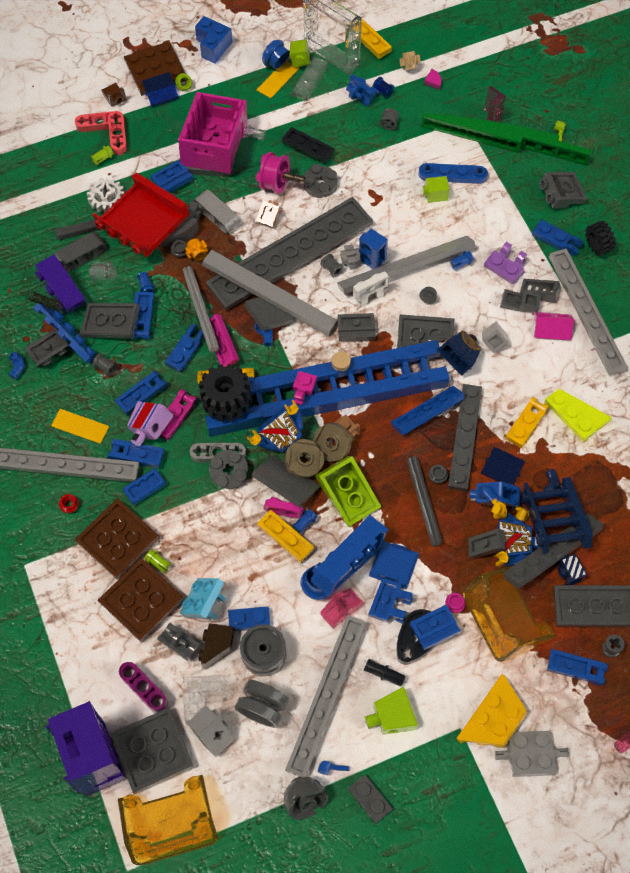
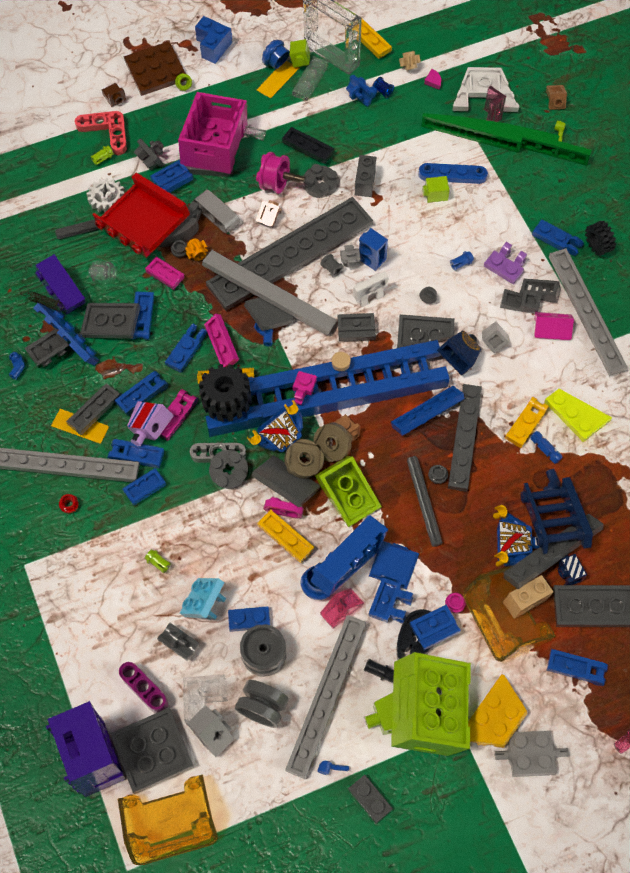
(81, 251): dark grey beam -> none
(93, 409): none -> dark grey plate
(104, 364): dark grey bush -> none
(117, 539): reddish brown plate -> none
(140, 599): reddish brown plate -> none
(145, 283): blue pin -> none
(155, 148): none -> dark grey hips
(160, 89): clear blue piece -> none
(164, 273): none -> dark pink plate
(200, 309): light grey axle -> none
(217, 645): dark brown slope -> none
(303, 797): dark grey cylinder -> none
(304, 521): blue pin -> none
(365, 176): none -> dark grey brick
(389, 119): dark grey wheel -> none
(411, 262): light grey tile -> none
(416, 700): none -> lime container
(476, 85): none -> white wing
(486, 543): dark grey plate -> none
(499, 496): blue torso -> none
(502, 466): clear blue piece -> none
(527, 597): none -> tan brick
(546, 447): none -> blue axle
(557, 96): none -> medium nougat bracket
(562, 189): dark grey plate -> none
(617, 641): dark grey bush -> none

